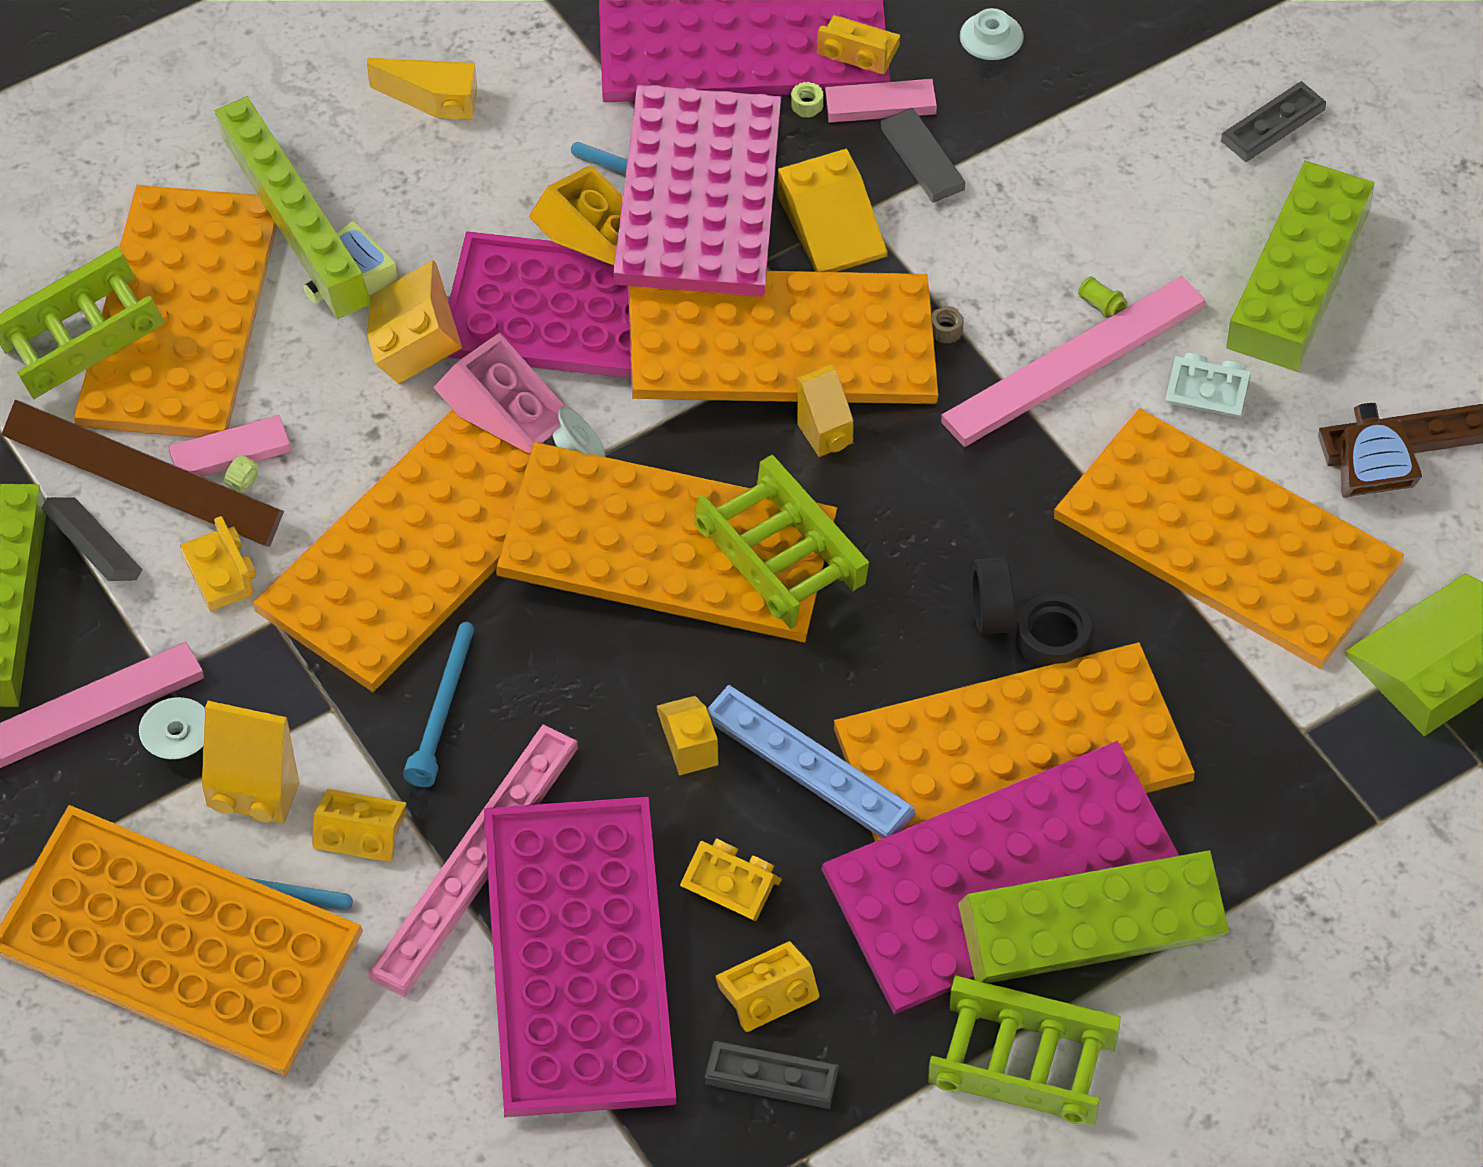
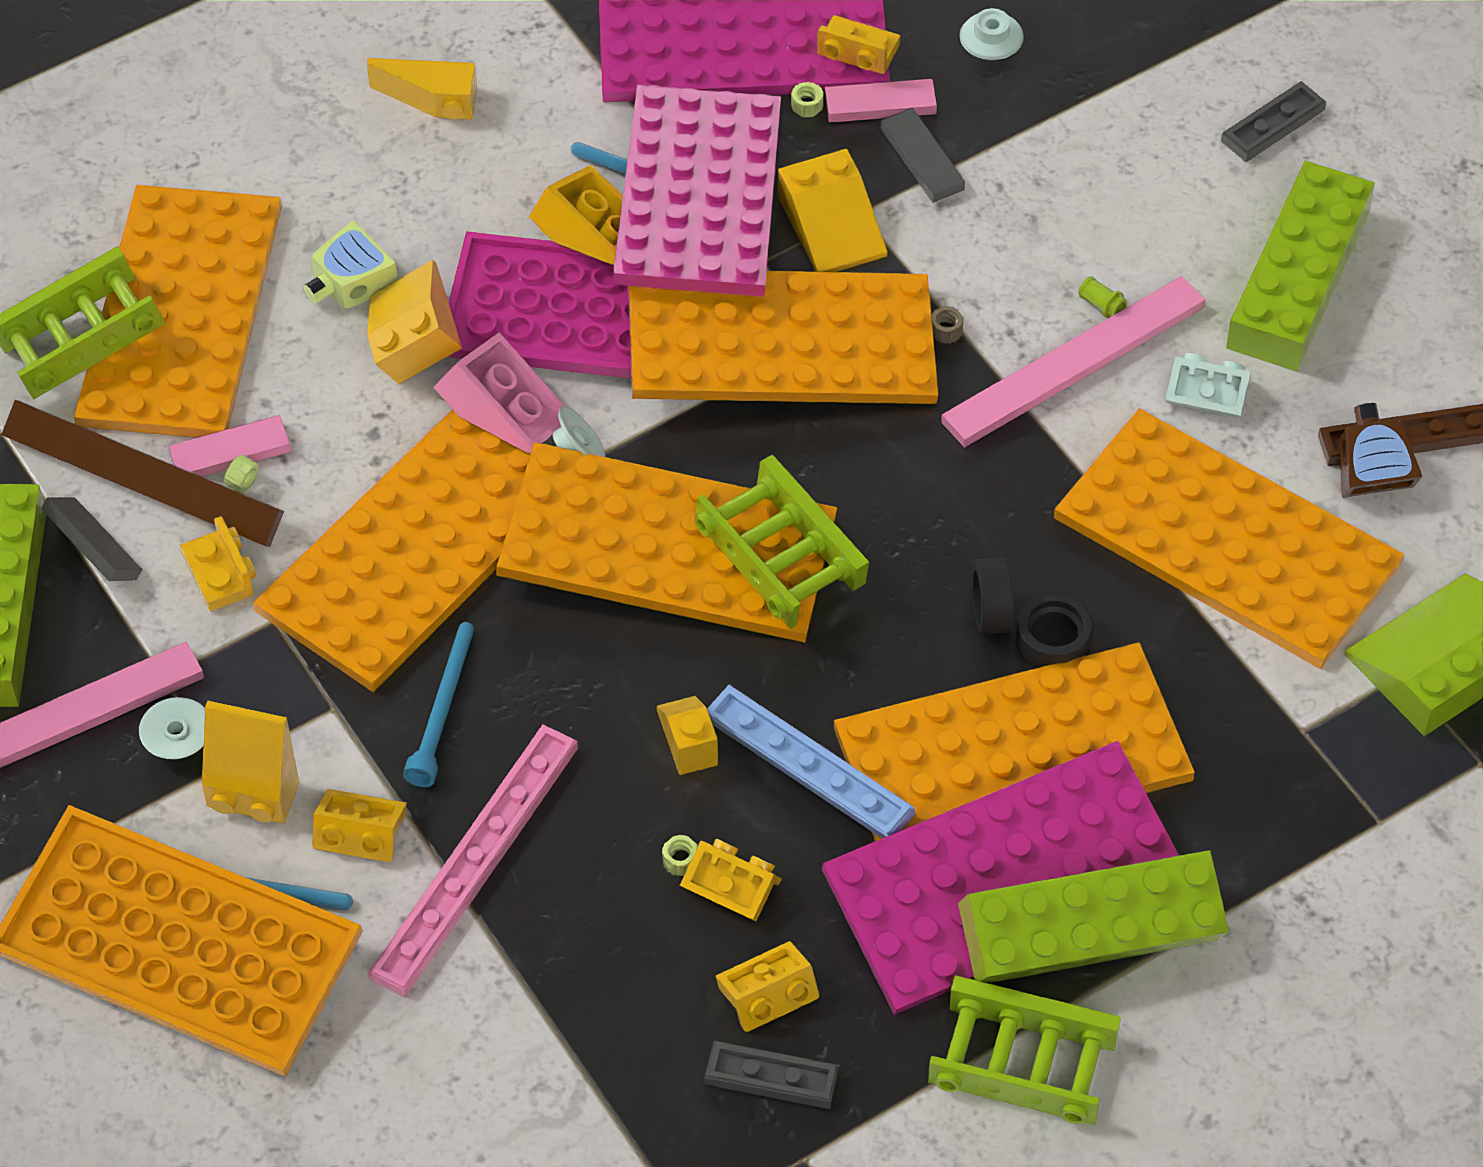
(293, 208): lime brick -> none
(578, 958): dark pink plate -> none
(677, 843): none -> yellowish green axle
(824, 411): yellow slope -> none

